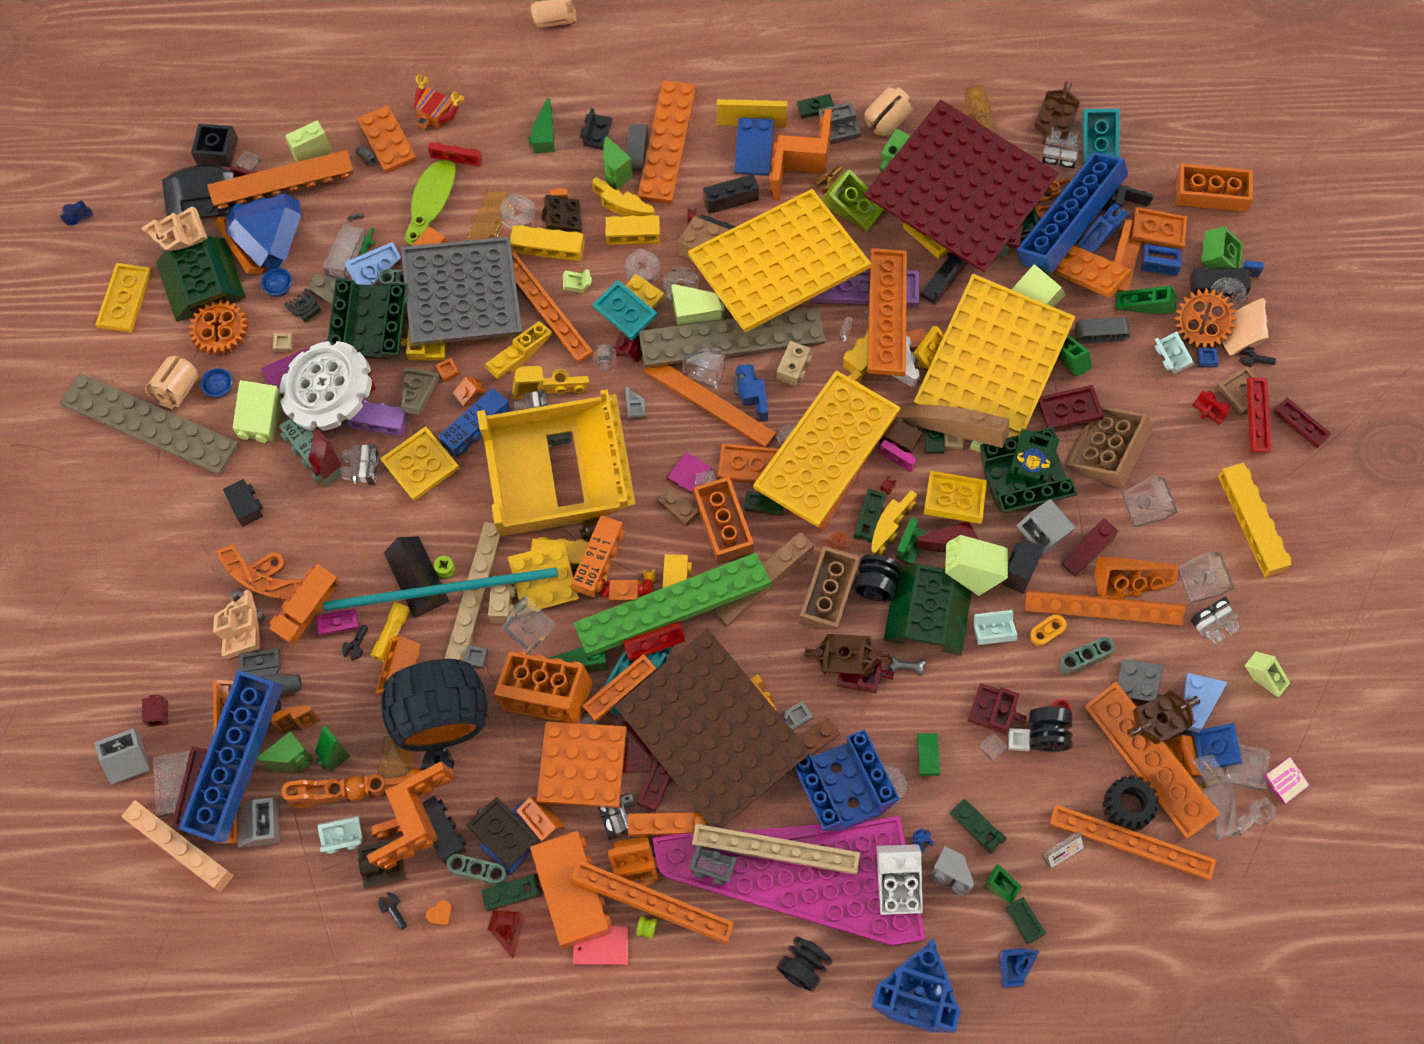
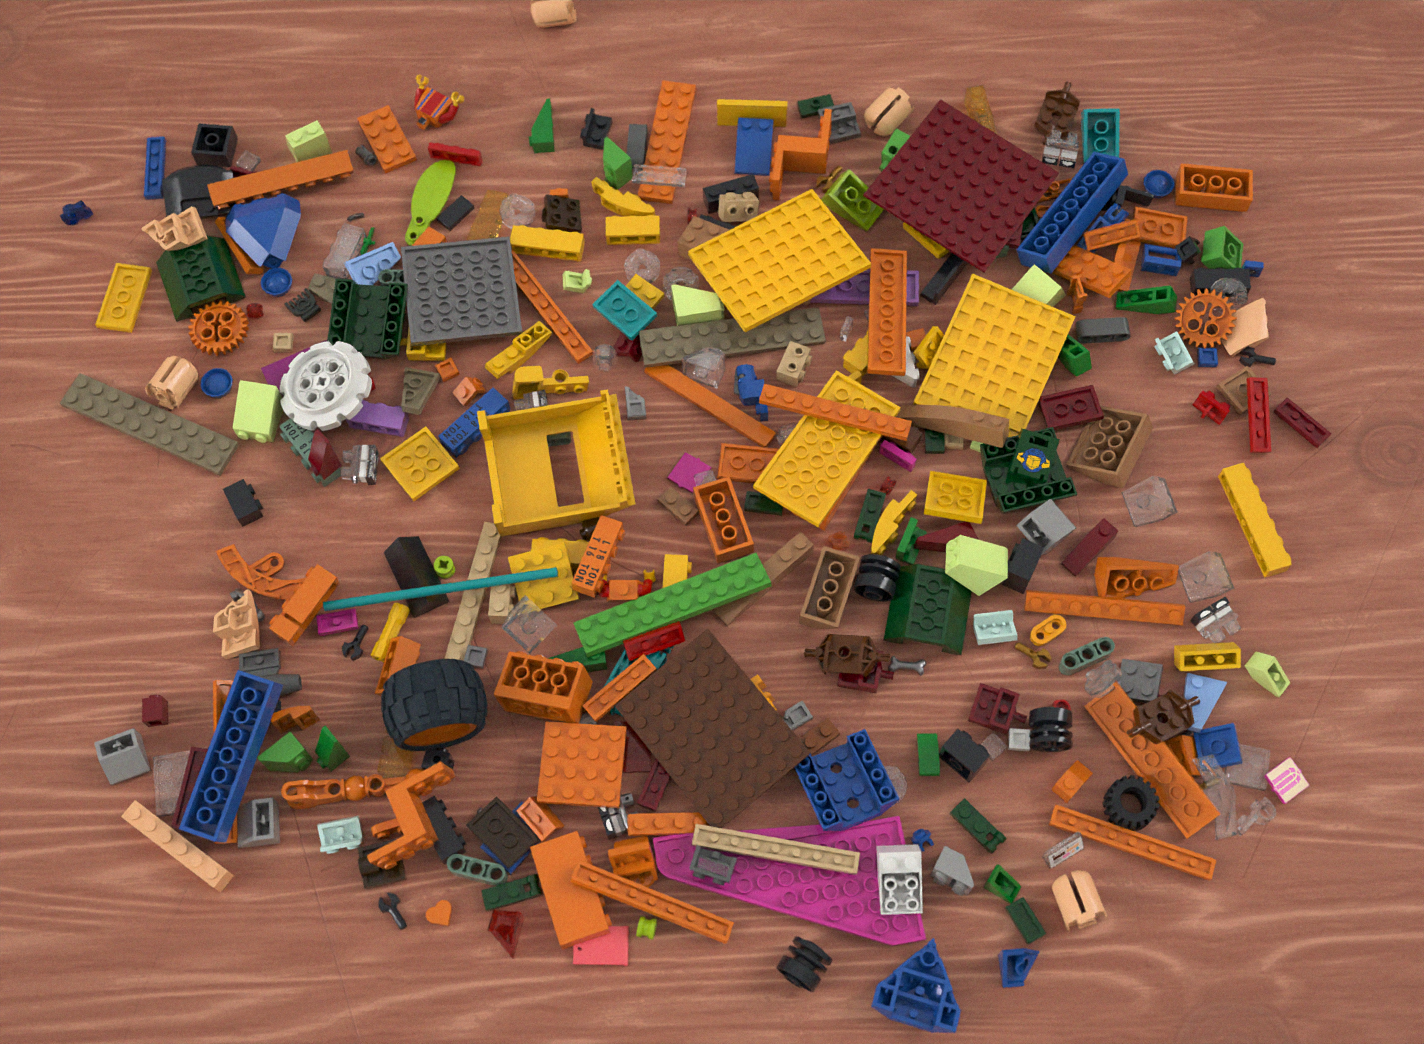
(154, 167): none -> blue tile
(254, 310): none -> clear red bush
(455, 213): none -> black tile
(659, 175): none -> clear plate
(738, 207): none -> tan brick
(835, 412): none -> orange plate
(964, 755): none -> black brick
(1035, 655): none -> pearl gold bar
(1072, 781): none -> orange slope
(1073, 290): none -> orange piece
(1088, 896): none -> light nougat cylinder
(1100, 680): none -> clear plate
(1112, 234): none -> orange tile
(1158, 183): none -> blue hat
(1188, 249): none -> black panel
(1207, 656): none -> yellow brick

